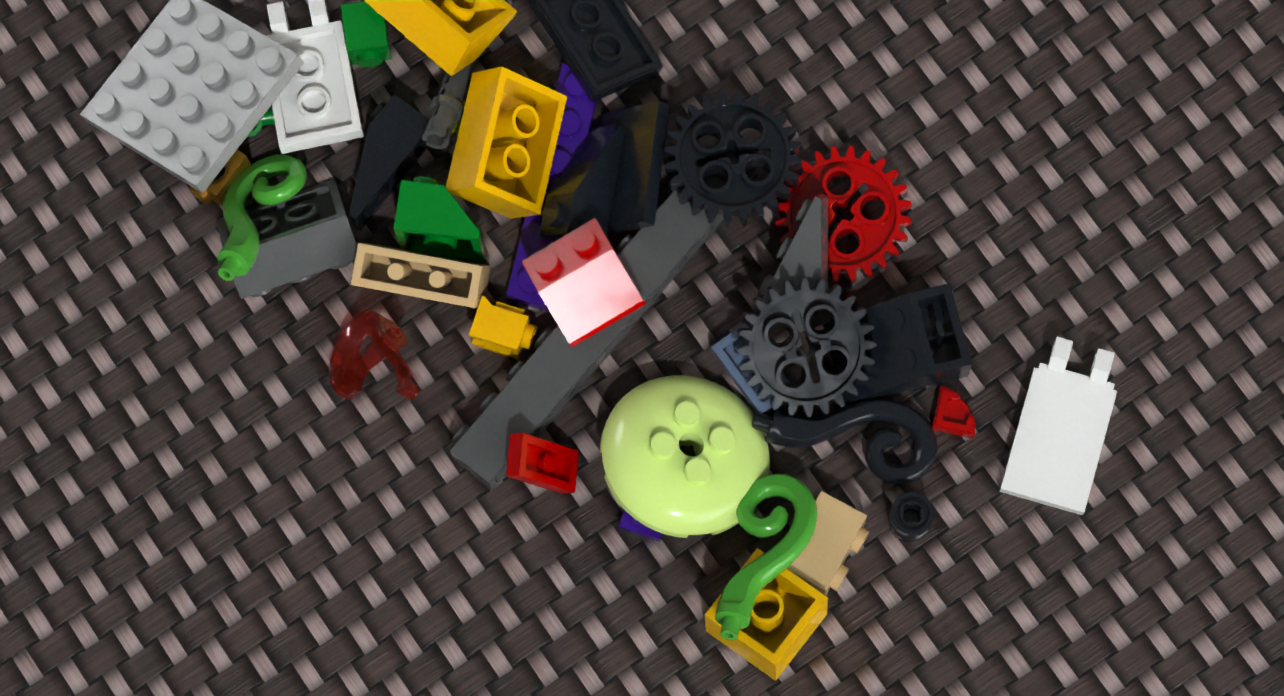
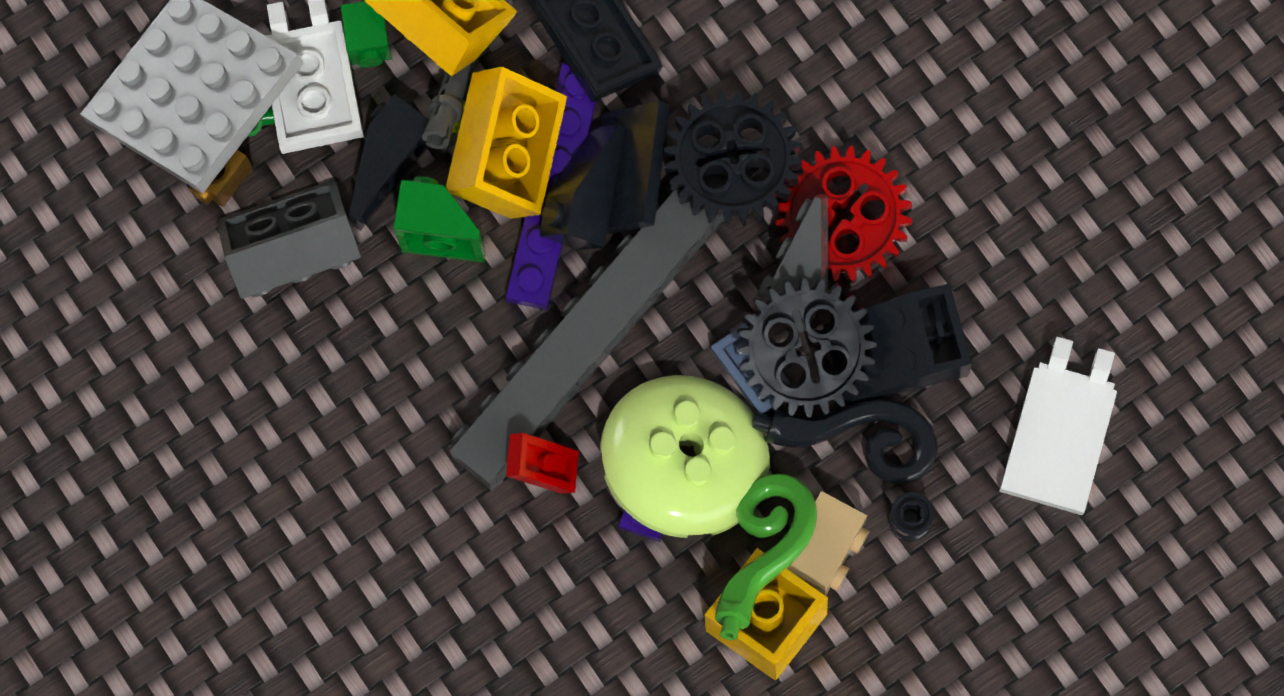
(244, 242): bright green plant -> none
(350, 368): clear red helmet -> none
(420, 275): tan brick -> none
(502, 329): yellow window -> none
(583, 282): slope -> none
(953, 415): red tile -> none

